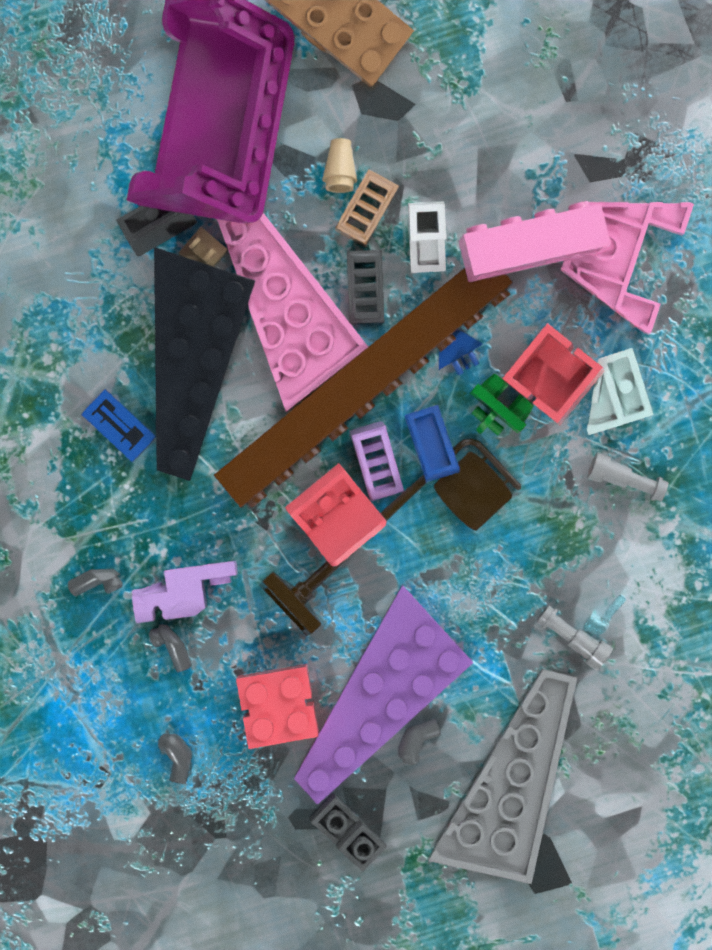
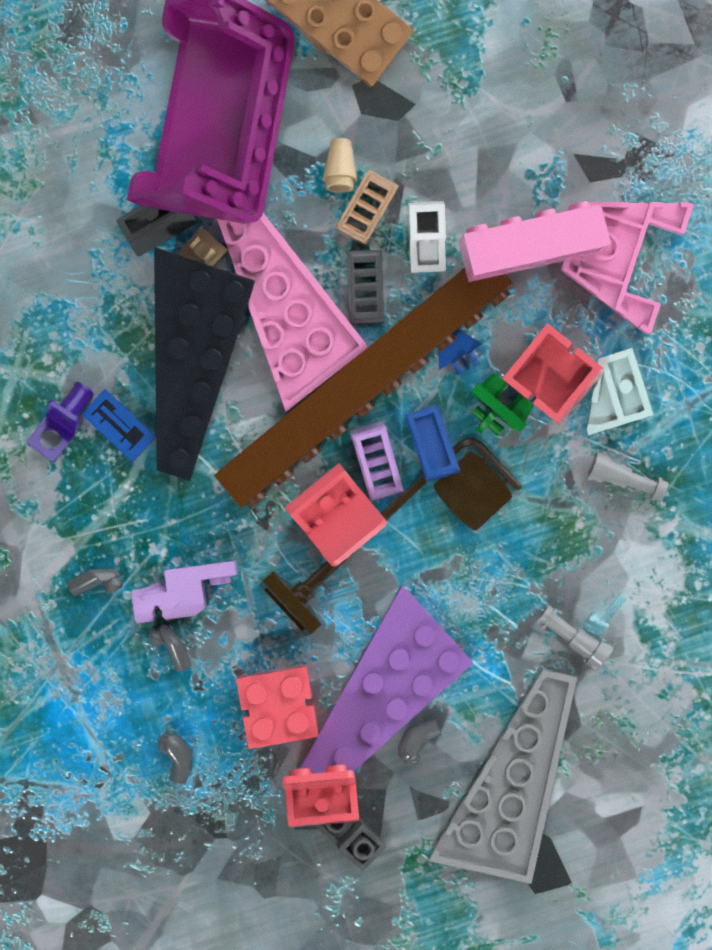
(62, 420): none -> dark purple bracket
(321, 796): none -> coral bracket

